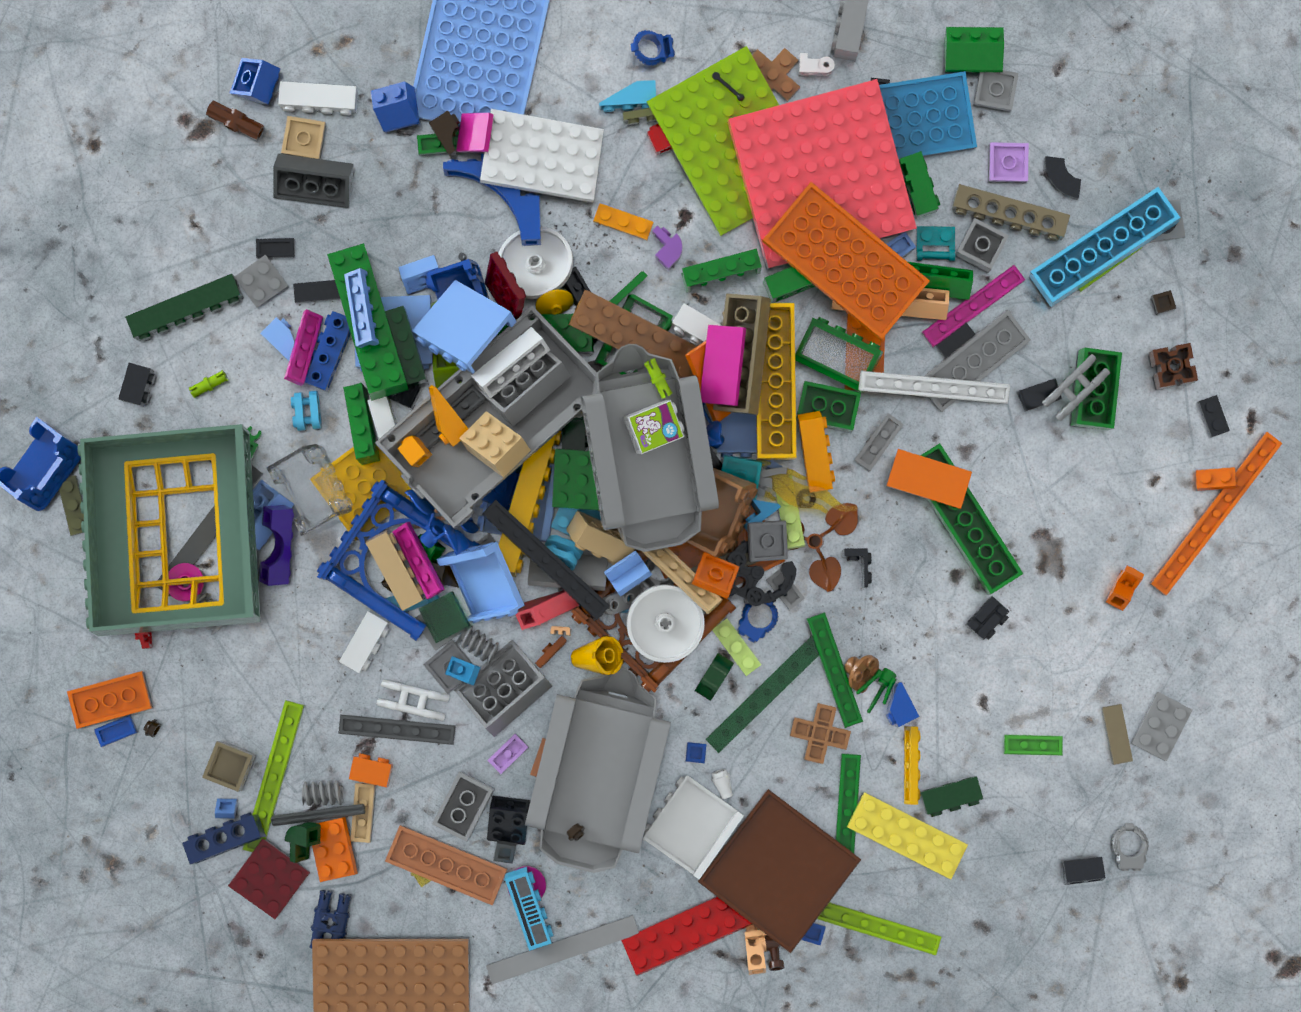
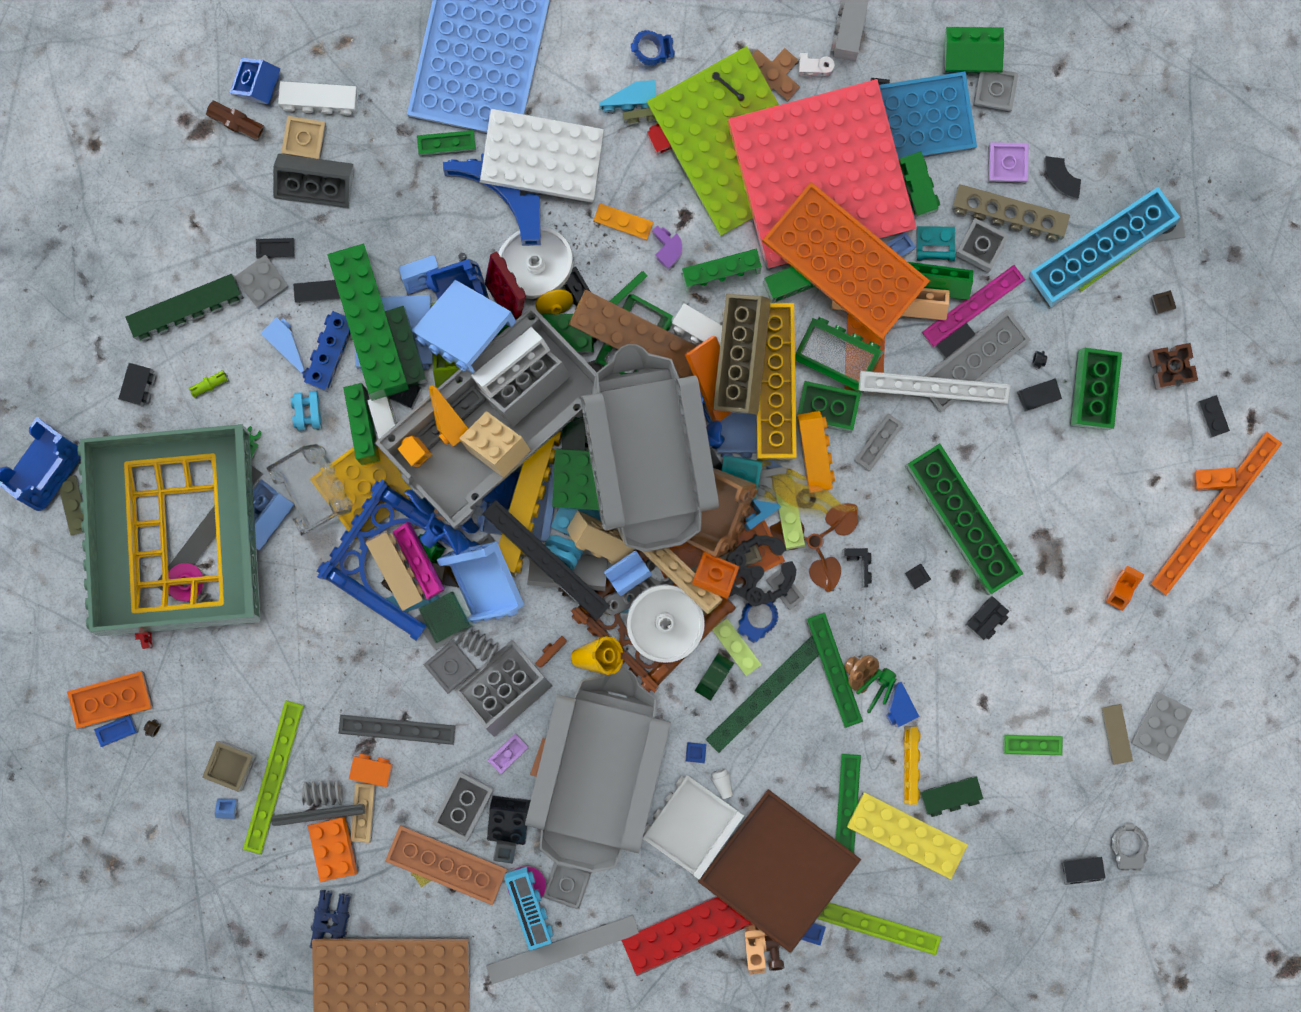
(194, 845): dark blue brick -> none
(268, 878): dark red plate -> none
(276, 567): dark purple arch -> none
(301, 838): dark green brick -> none
(303, 347): dark pink tile -> none
(360, 308): medium blue hinge -> none
(365, 642): white brick -> none
(395, 106): blue slope -> none
(420, 709): white piece -> none
(445, 128): dark brown arch -> none
(462, 670): dark azure slope -> none
(475, 132): dark pink tile -> none
(544, 608): coral slope -> none
(561, 630): light nougat tile -> none
(566, 885): none -> light grey tile
(575, 832): dark brown plate -> none
(654, 426): brick -> none
(658, 378): lime pin -> none
(723, 365): dark pink tile -> none
(767, 541): flat silver tile -> none
(820, 733): medium nougat plate -> none
(917, 576): none -> black tile
(929, 478): orange tile -> none
(1039, 359): none -> black plate
(1076, 375): light grey piece -> none

